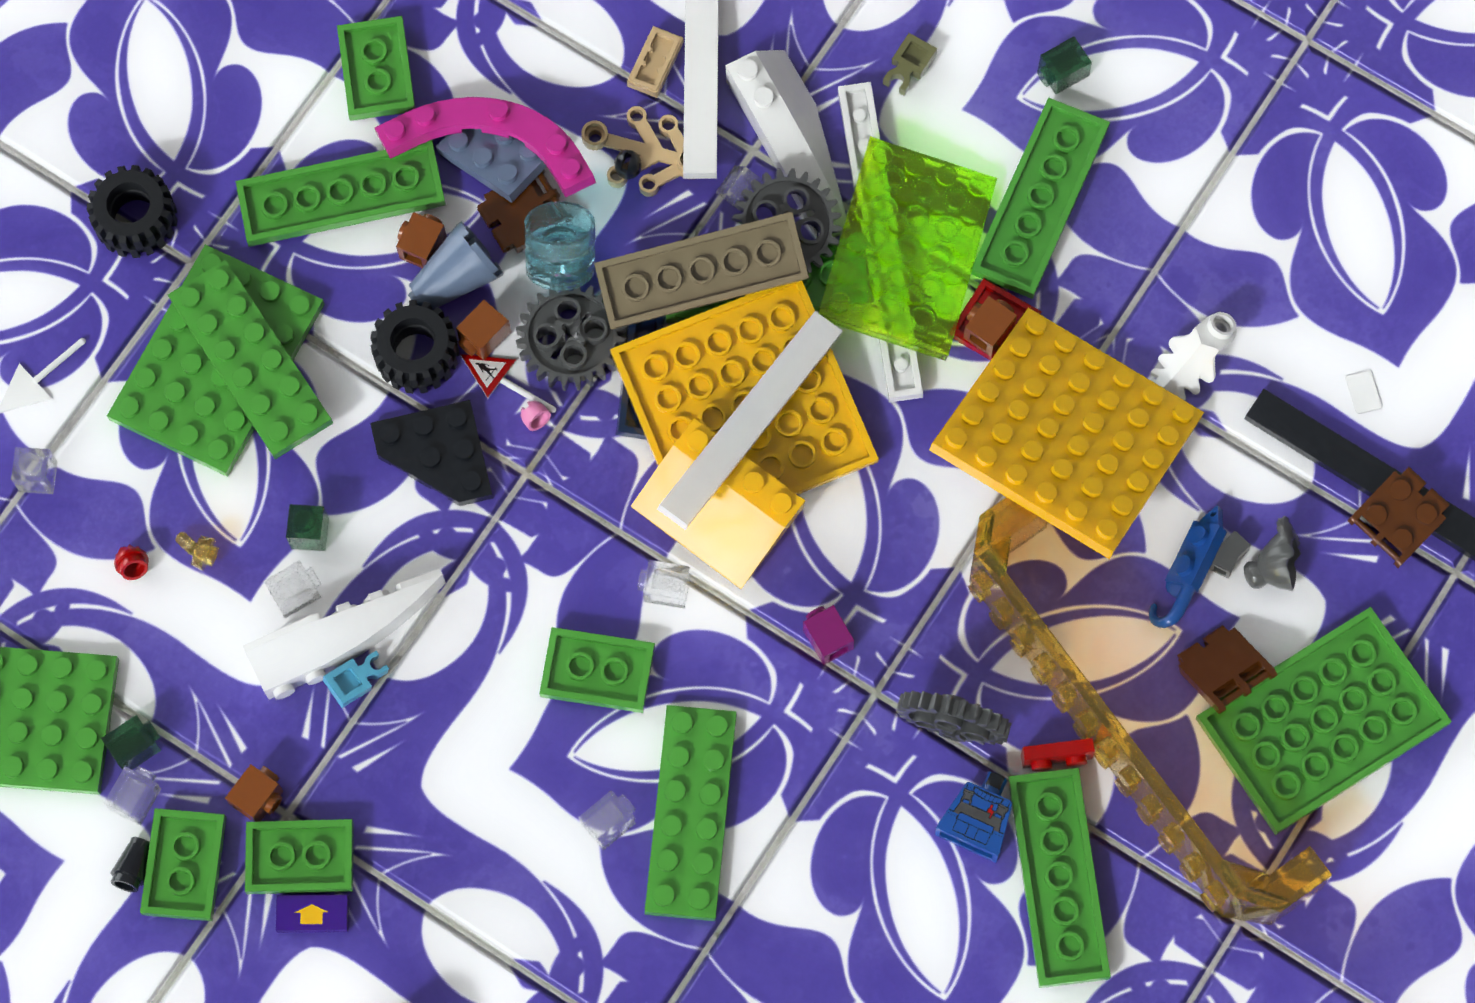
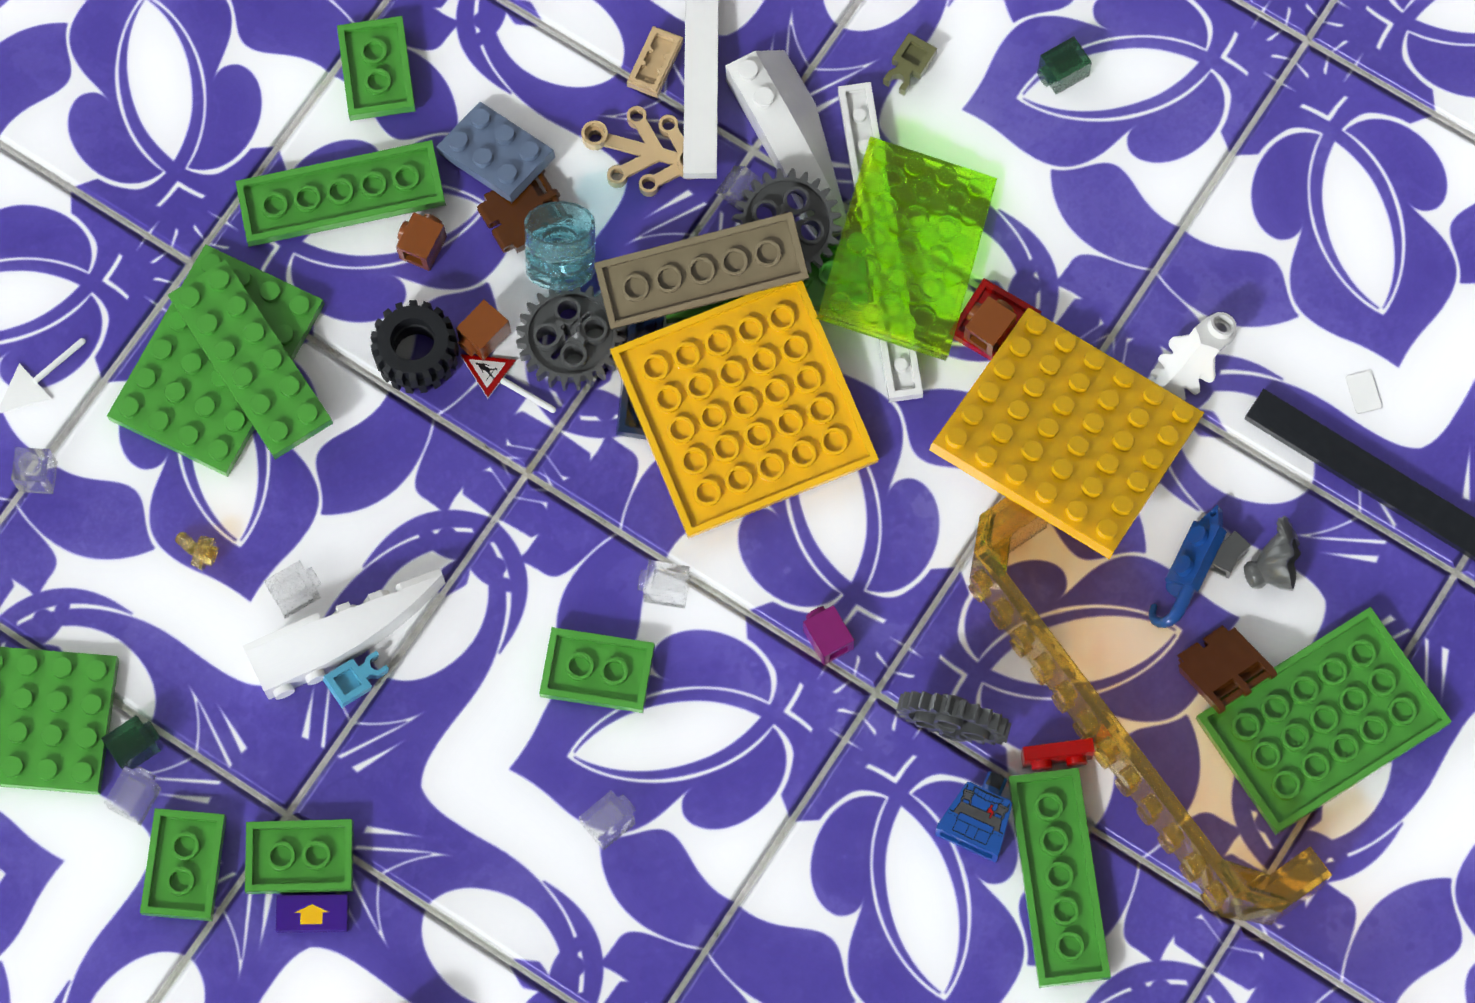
(123, 188): black tyre -> none
(131, 562): red plate -> none
(131, 866): black cone -> none
(256, 793): dark orange brick -> none
(307, 527): clear green brick -> none
(437, 450): black plate -> none
(454, 269): sand blue cone -> none
(495, 118): dark pink plate -> none
(535, 415): bright pink hinge -> none
(634, 165): black hinge -> none
(690, 813): bright green plate -> none
(738, 521): yellow slope -> none
(749, 420): white tile -> none
(1040, 198): bright green plate -> none
(1401, 514): reddish brown plate -> none

